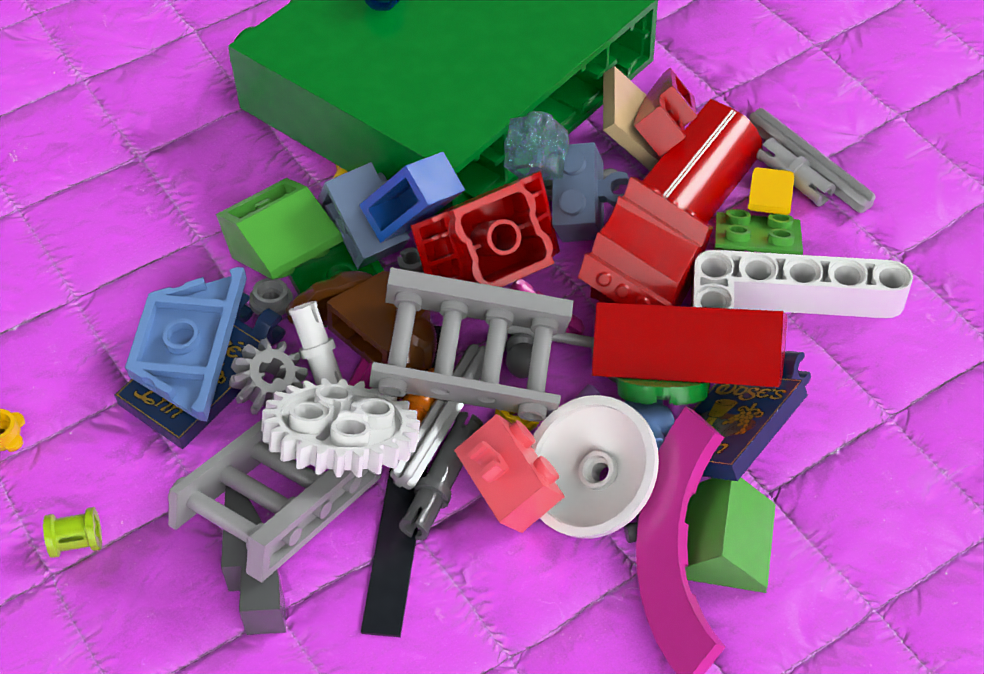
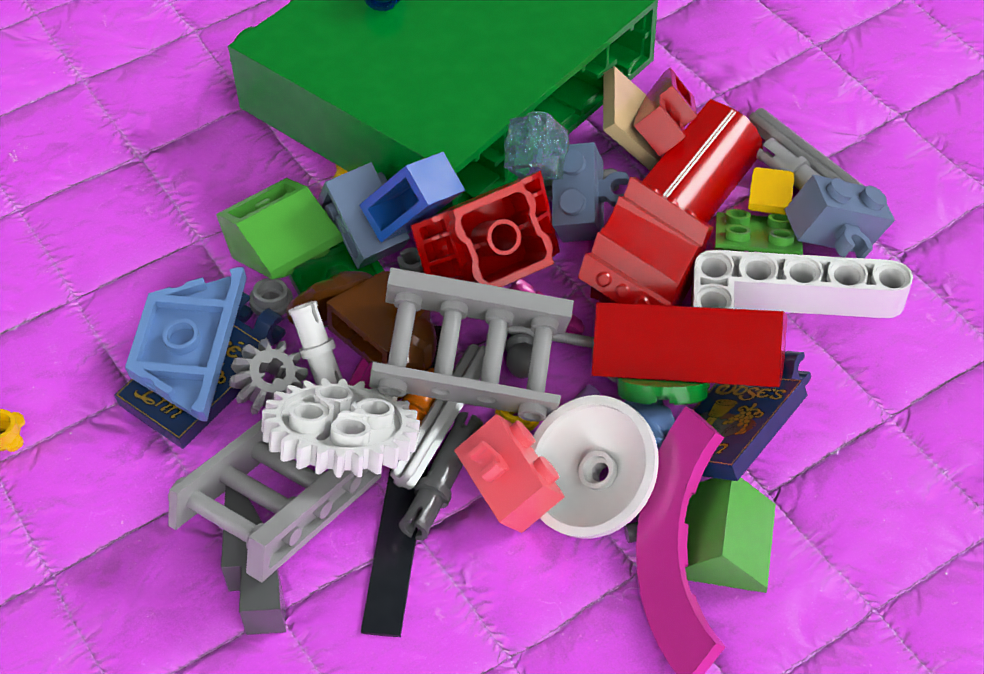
(72, 532): lime bush -> none
(839, 215): none -> sand blue brick

